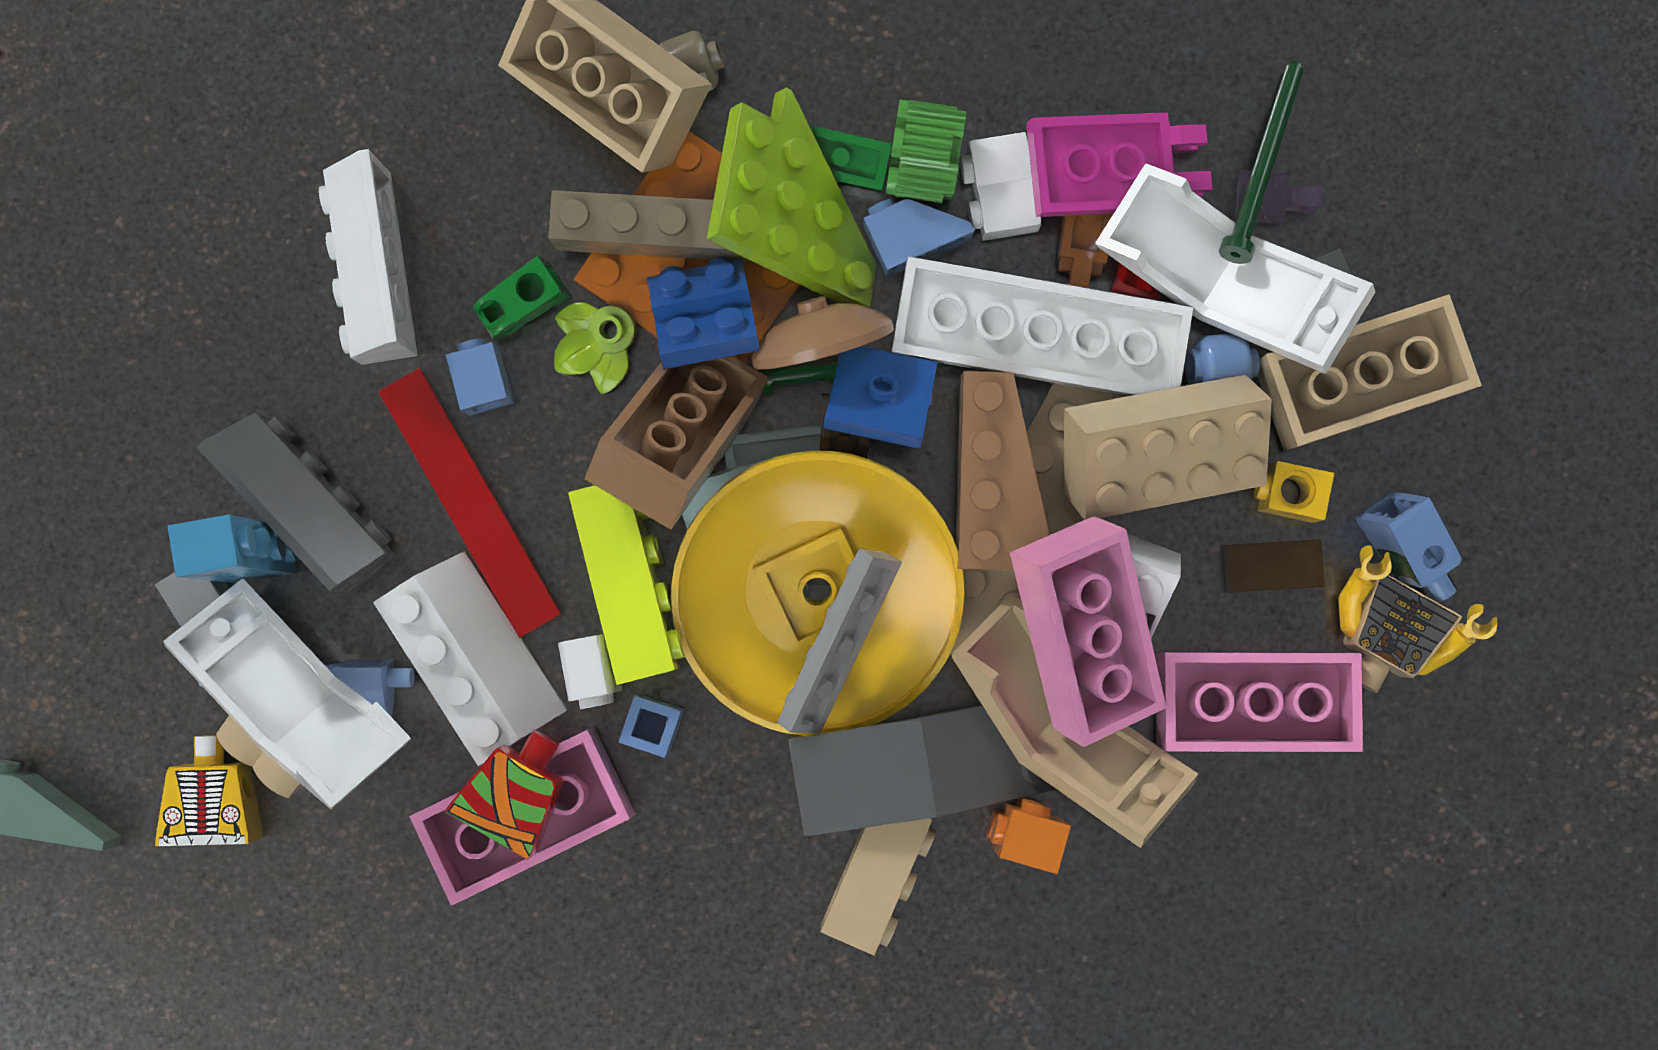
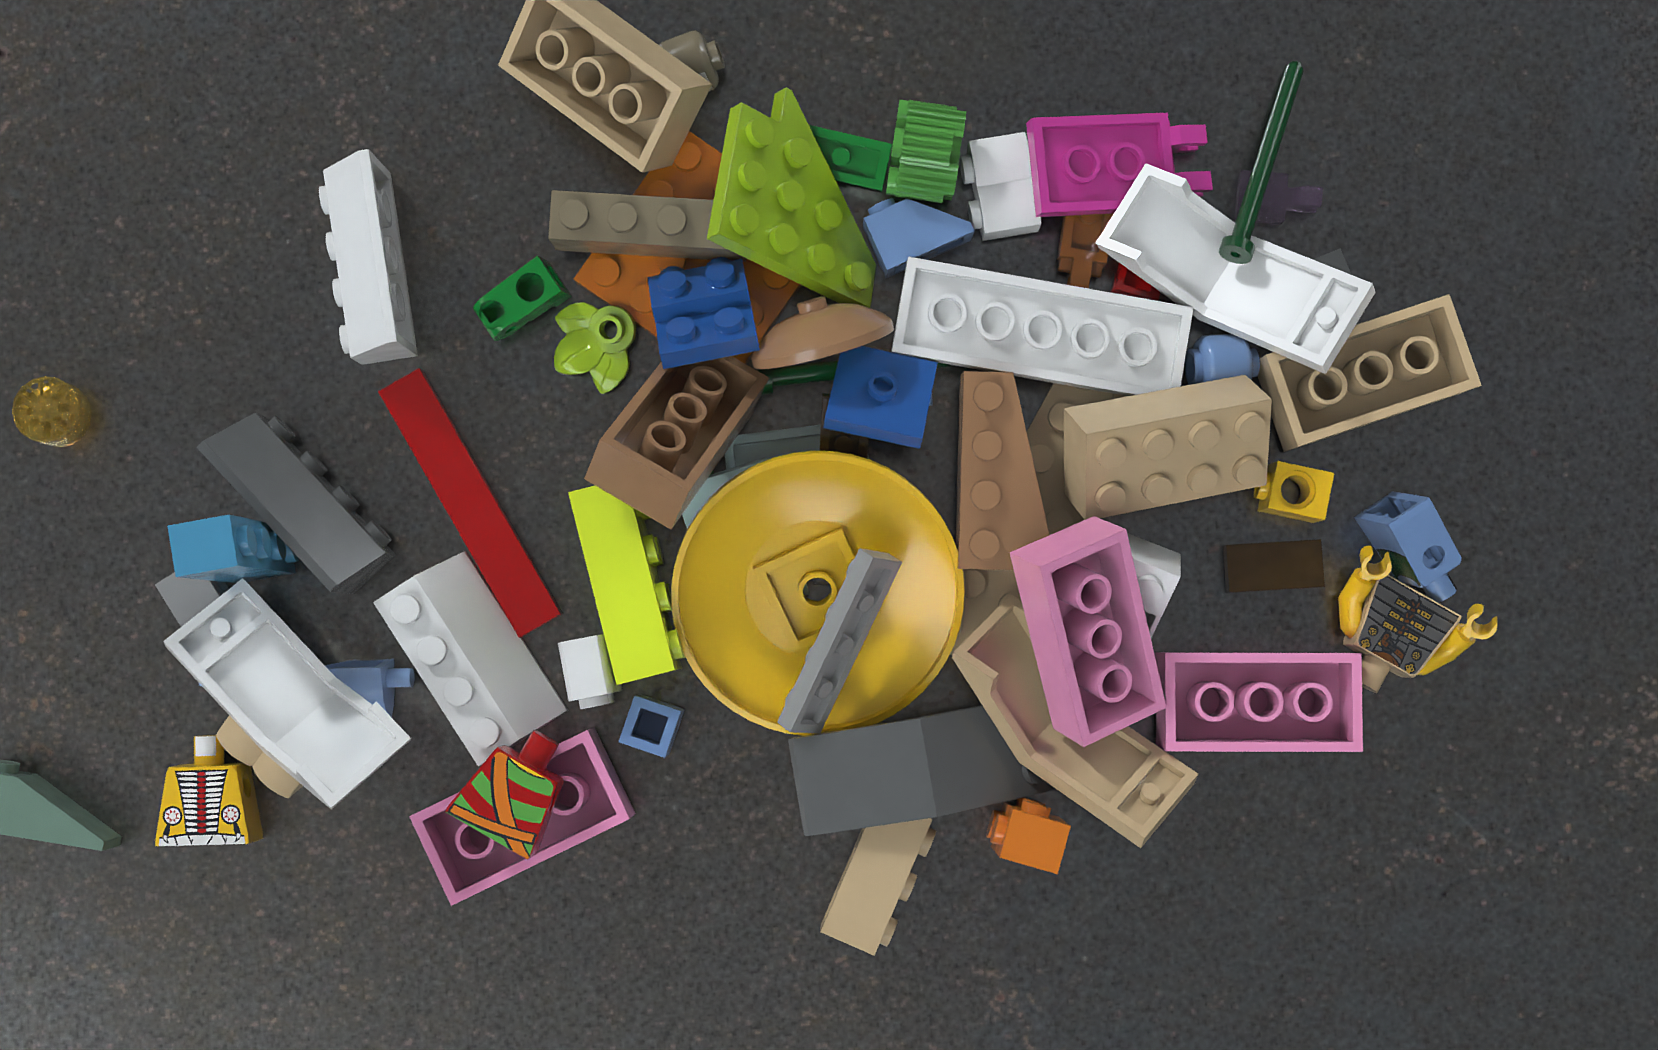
(52, 413): none -> clear yellow wheel
(479, 377): medium blue brick -> none

